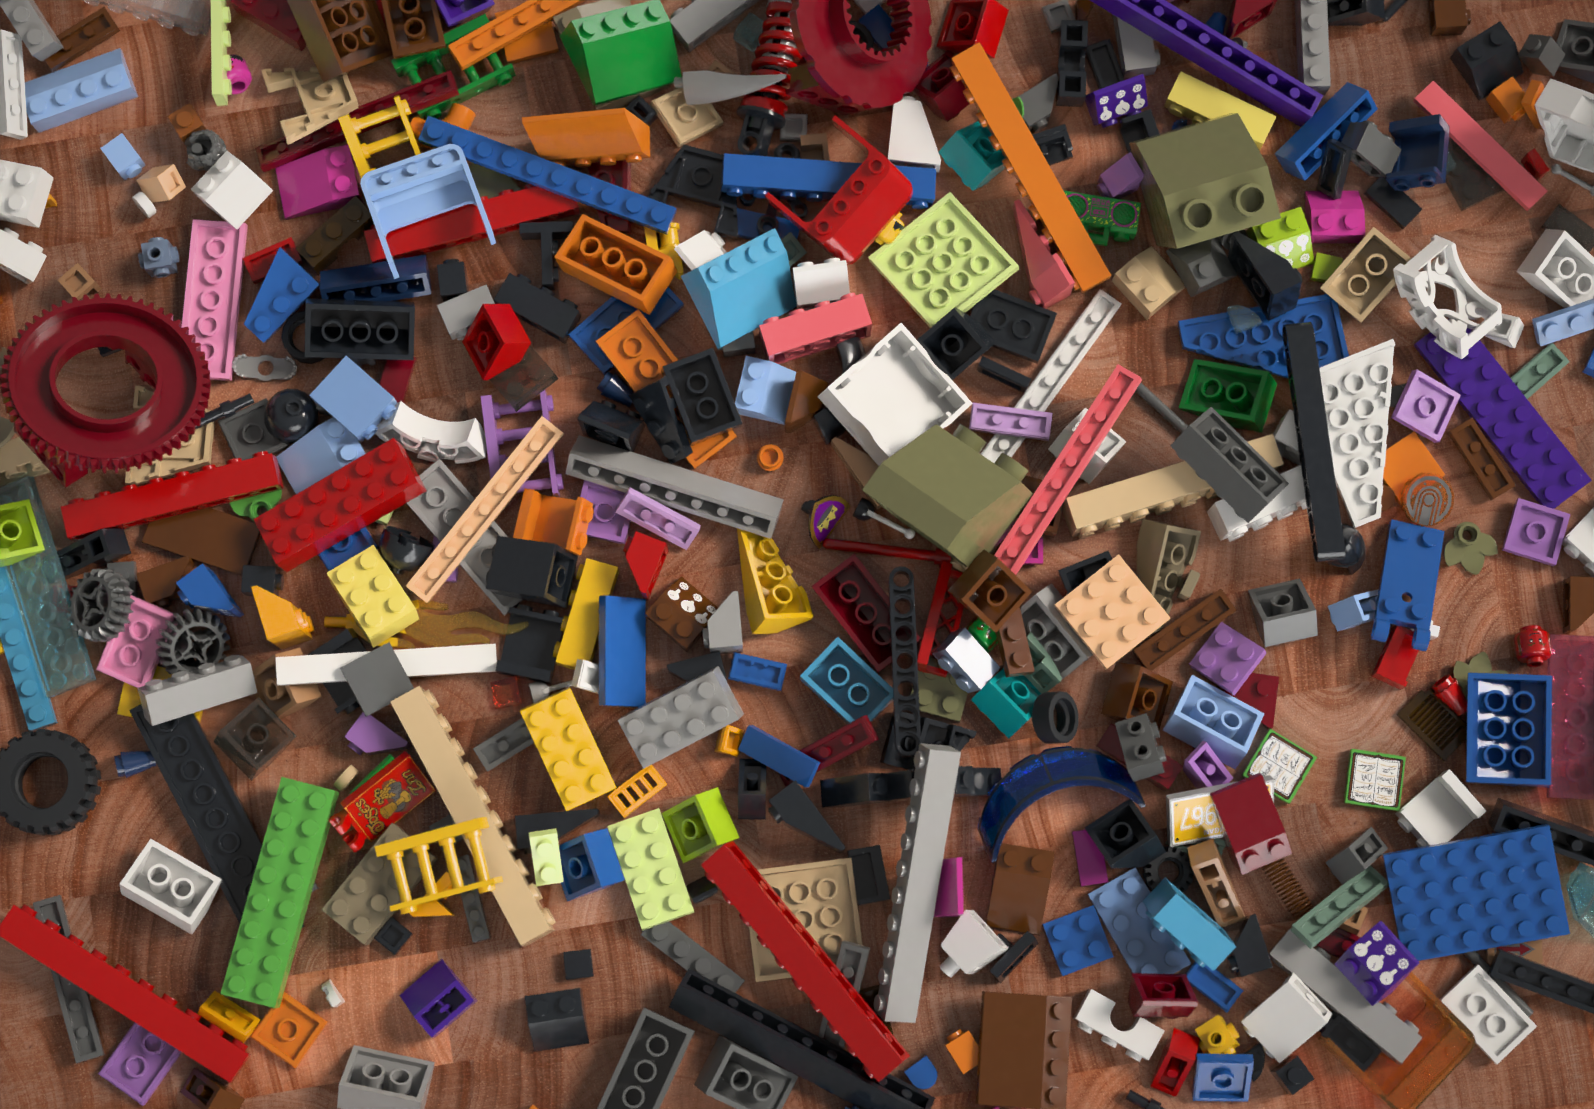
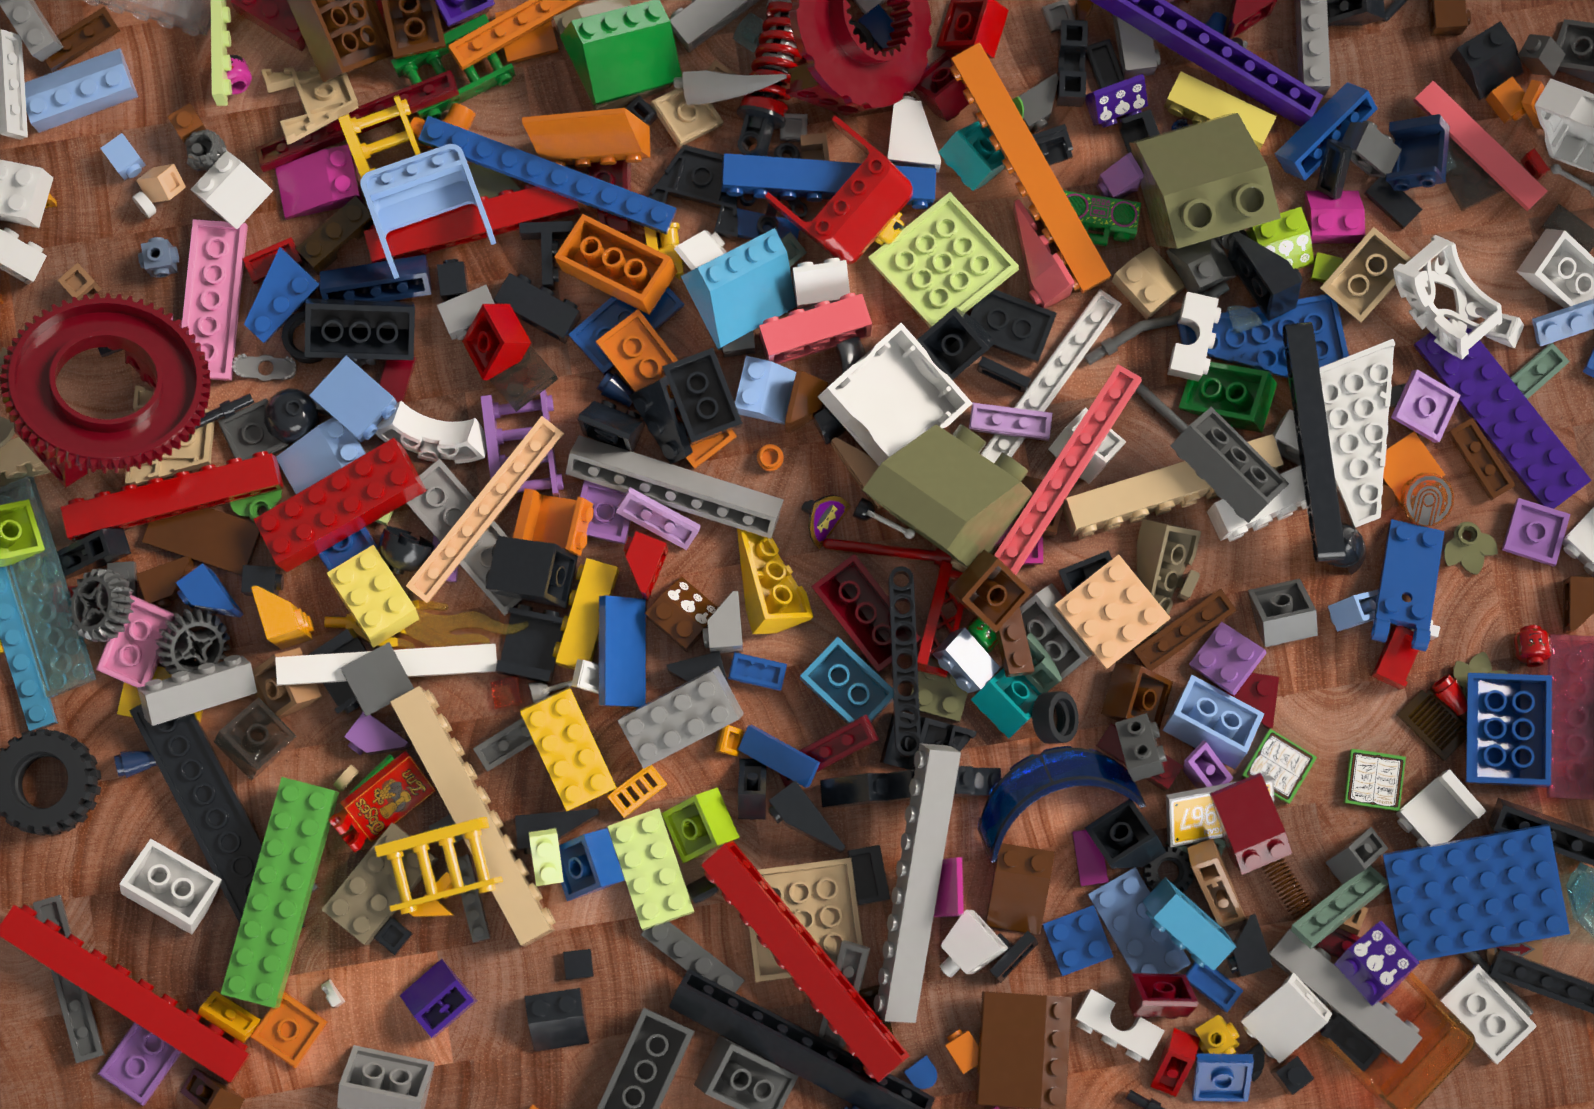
(1111, 346): none -> dark grey bar
(1199, 314): none -> white arch

